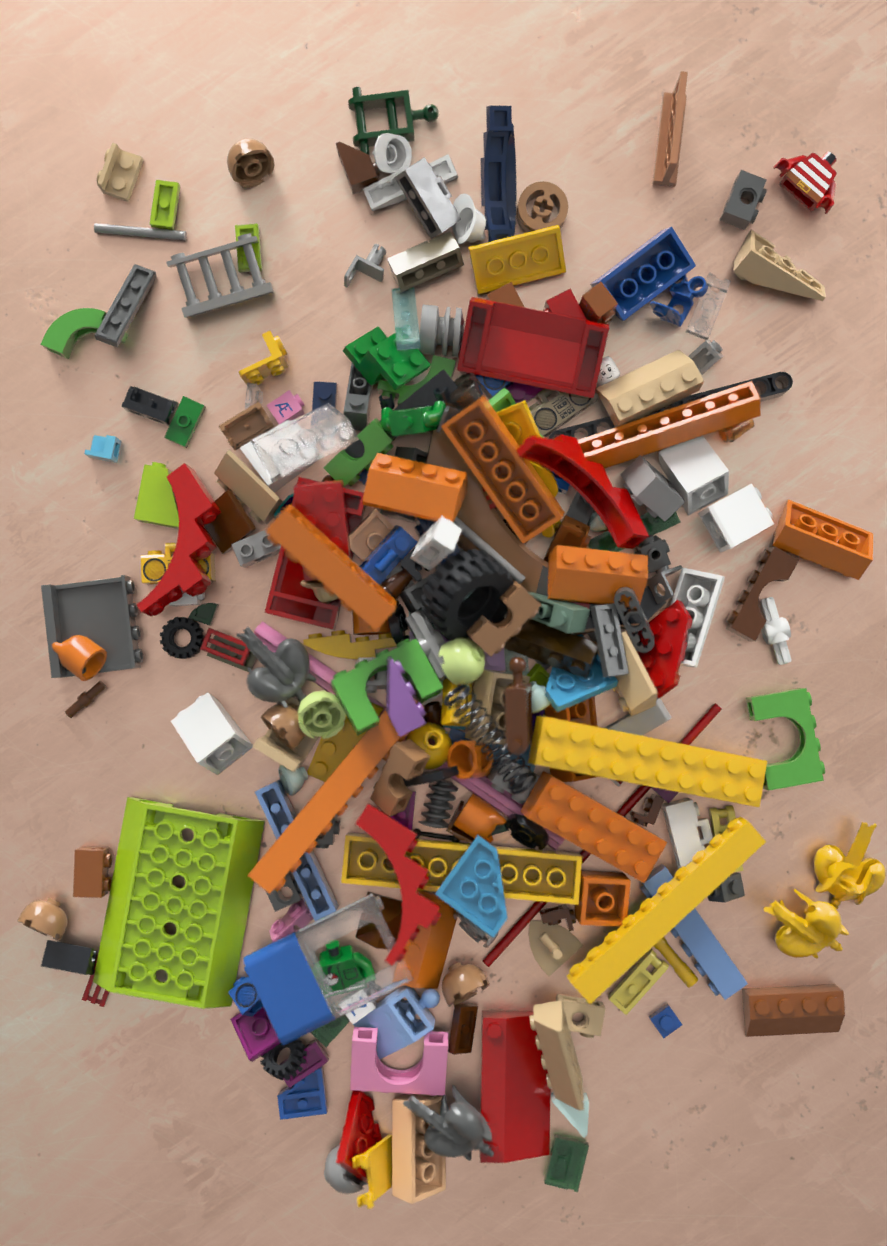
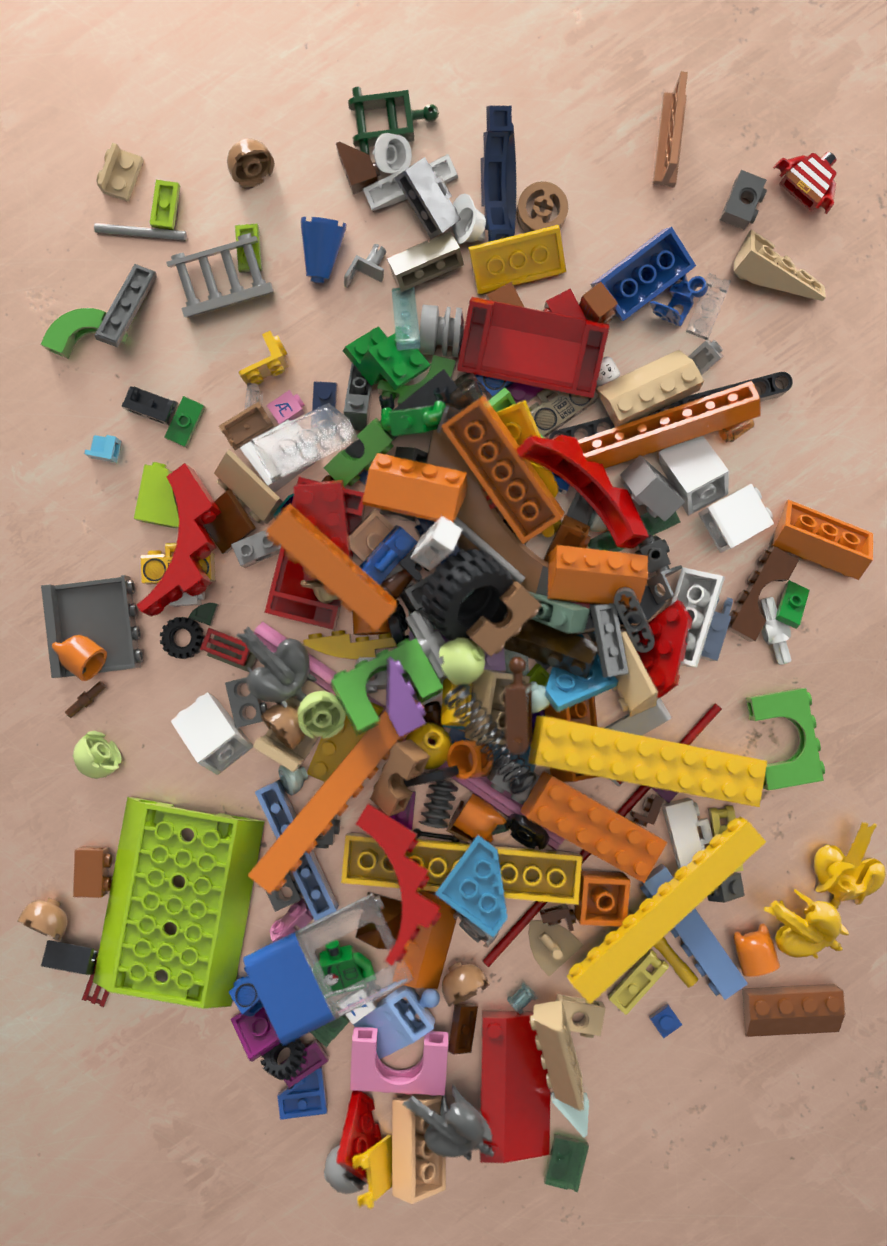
(96, 756): none -> yellowish green cylinder
(239, 704): none -> dark grey brick
(321, 246): none -> blue cone
(522, 998): none -> clear light blue bush
(717, 632): none -> sand blue hinge
(756, 952): none -> orange piece
(792, 604): none -> green plate

